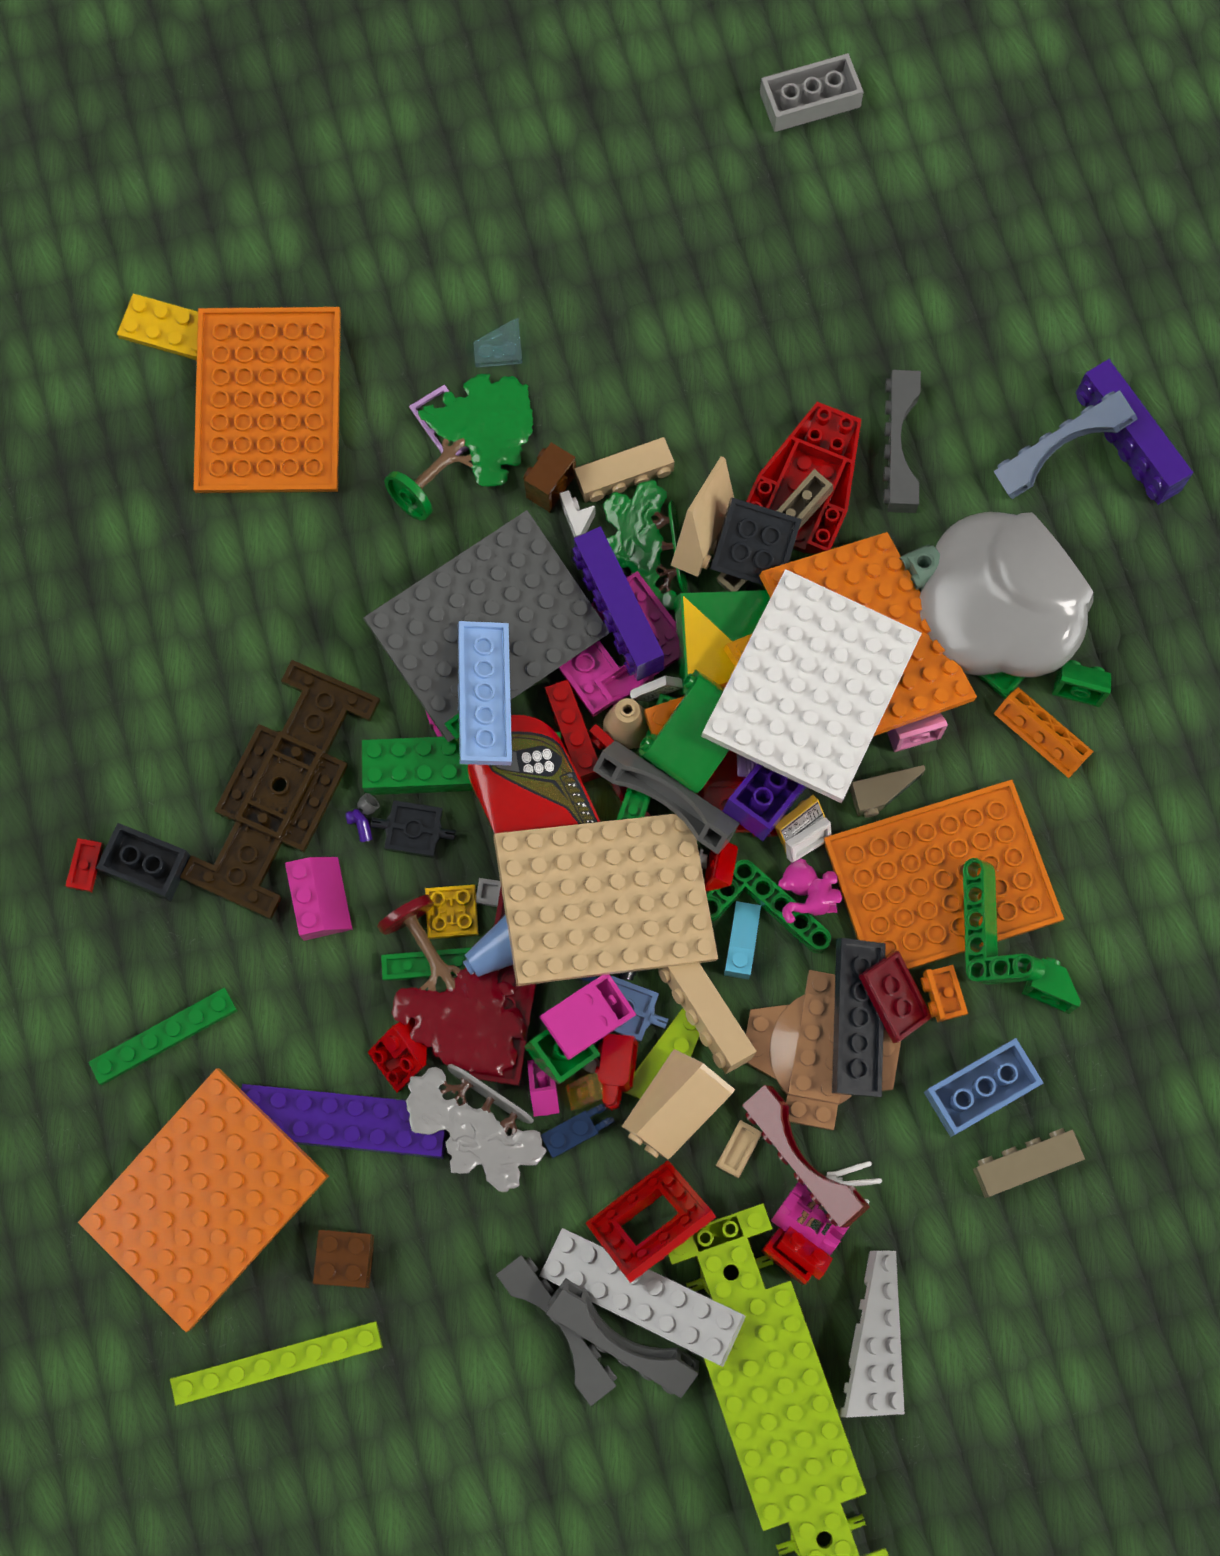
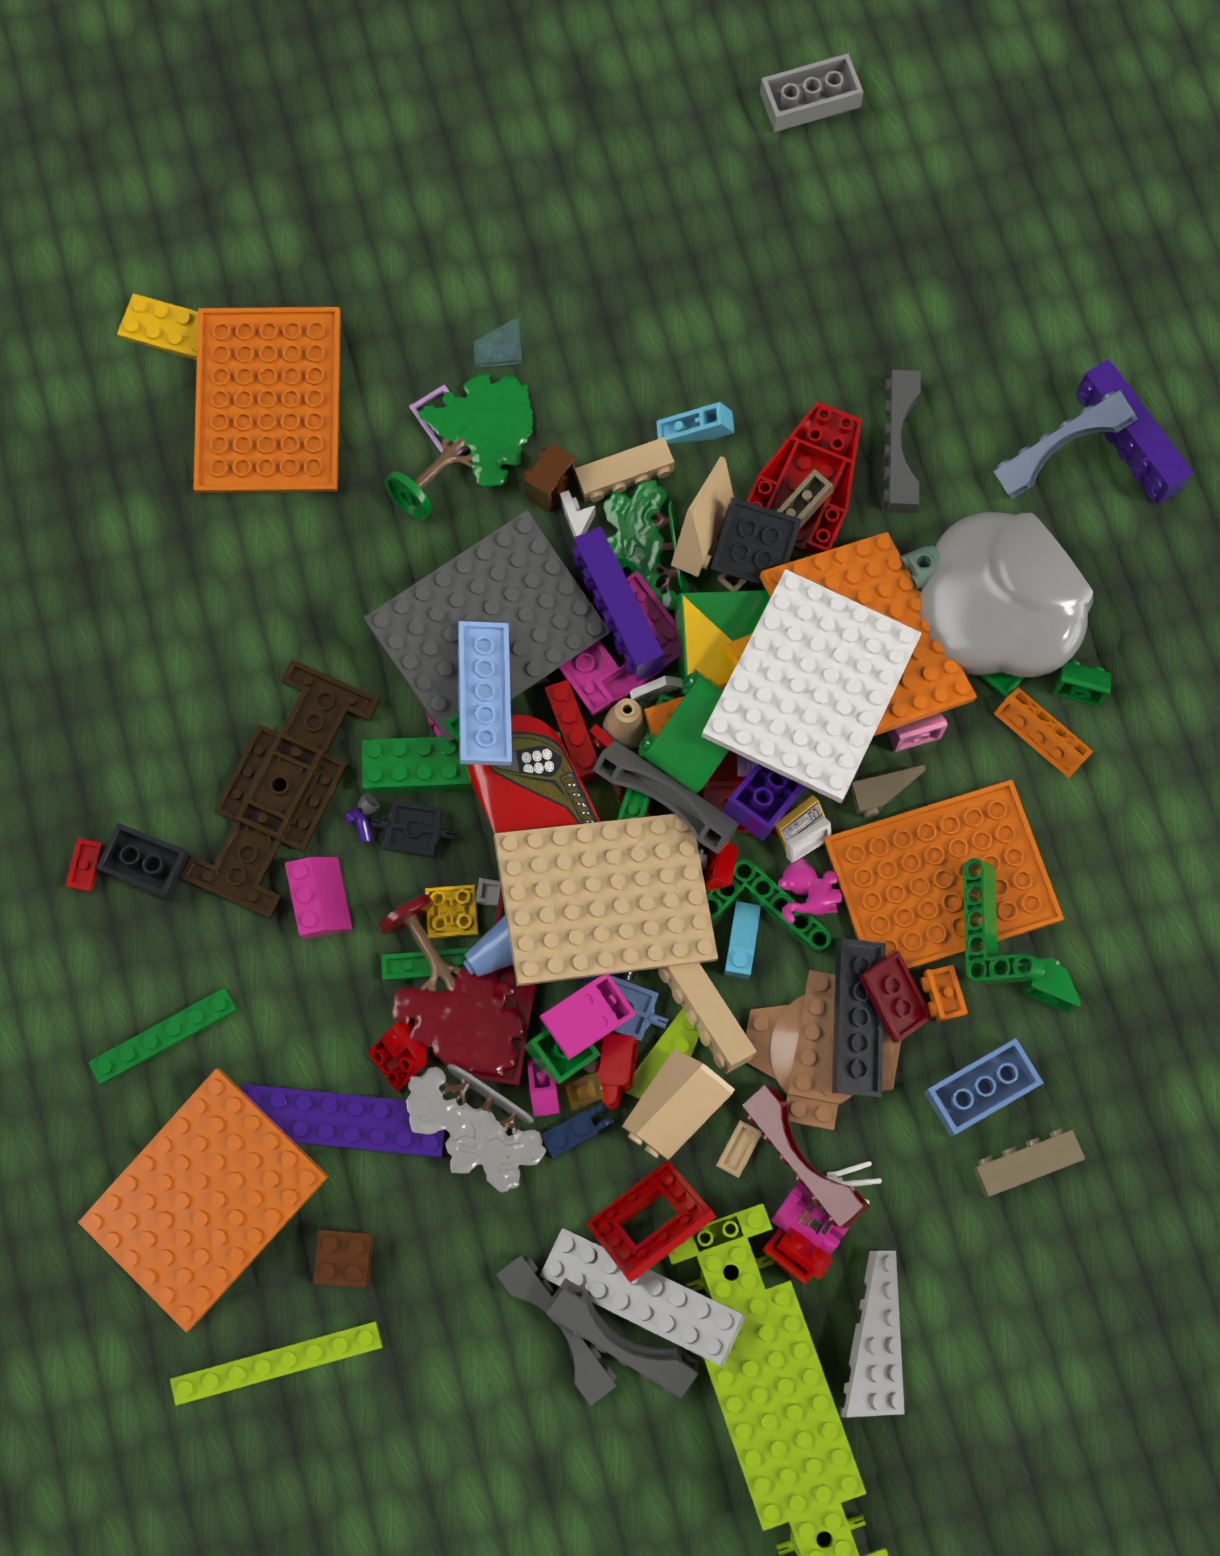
(697, 425): none -> medium azure slope

